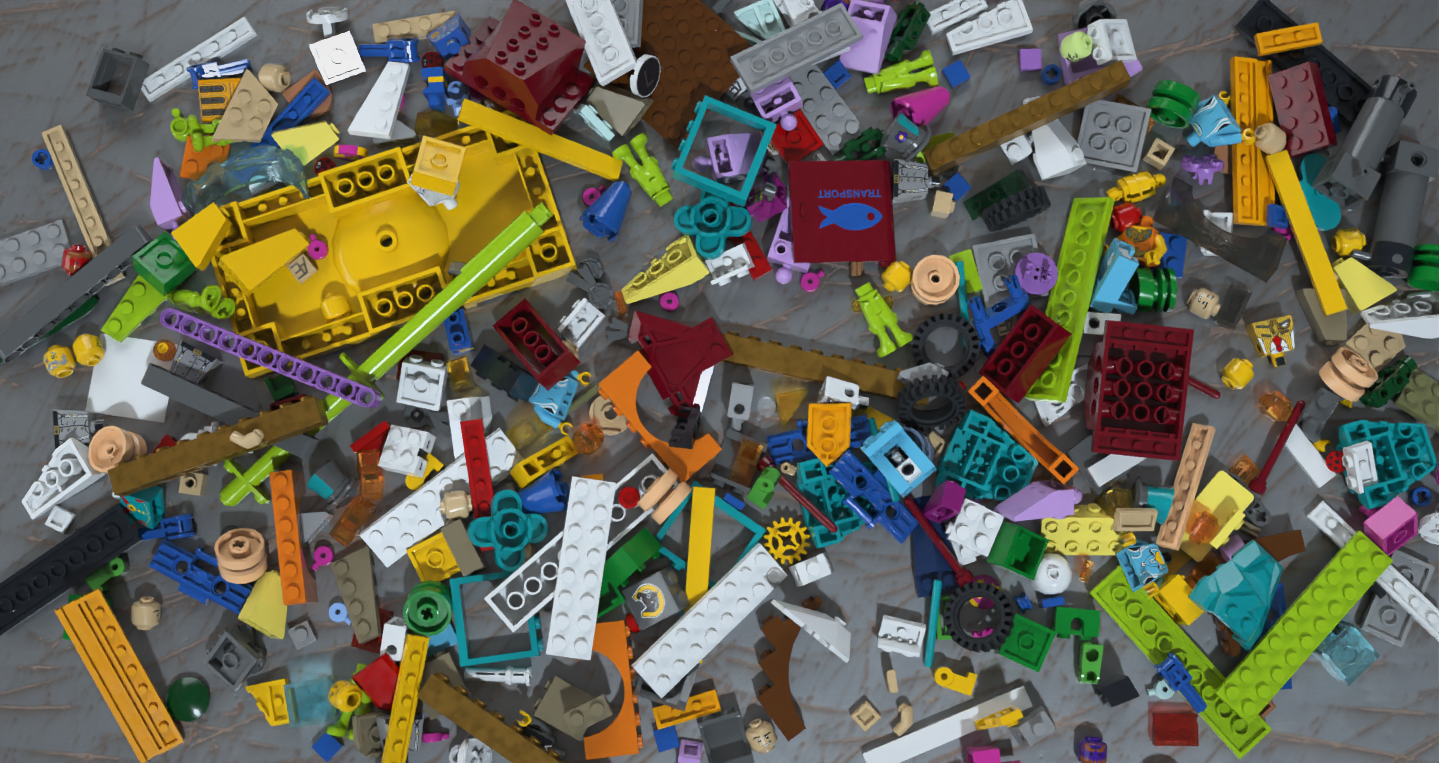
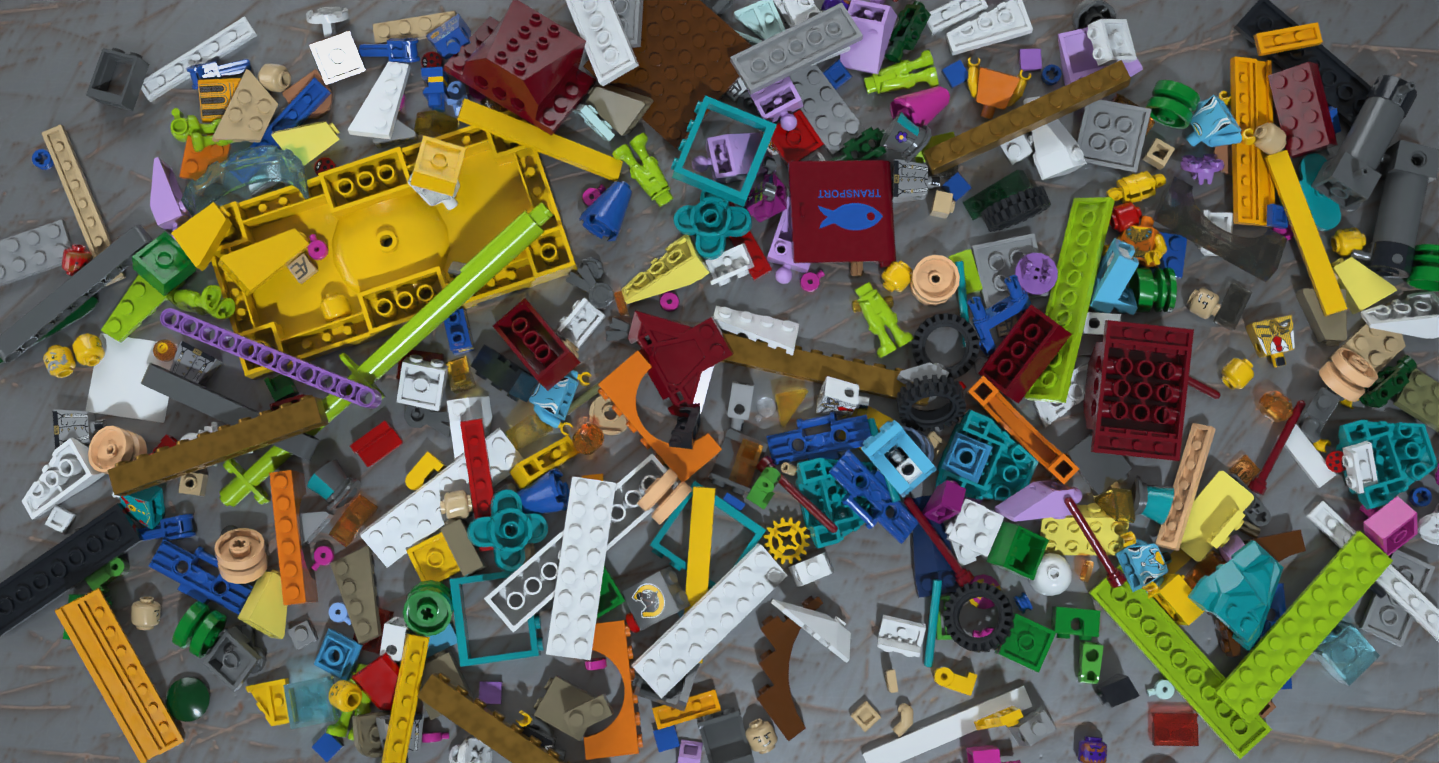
(199, 629): none -> green wheel
(247, 441): tan arm -> none
(348, 650): none -> dark azure piece
(350, 152): piece -> none
(370, 475): clear orange slope -> none
(406, 451): white piece -> none
(491, 692): none -> medium lavender tile
(509, 675): white pin -> none
(595, 663): none -> dark pink tile
(628, 497): red tile -> none
(631, 558): green container -> none
(645, 75): tile -> none
(768, 329): none -> white wing
(829, 430): light orange tile -> none
(979, 451): none -> dark azure piece
(994, 88): none -> orange torso
(1051, 601): blue tile -> none
(1076, 46): yellowish green head -> none
(1111, 467): white tile -> none
(1114, 576): none -> dark red piece
(1135, 519): tan tile -> none
(1178, 678): blue connector -> none
(1202, 527): clear orange head -> none

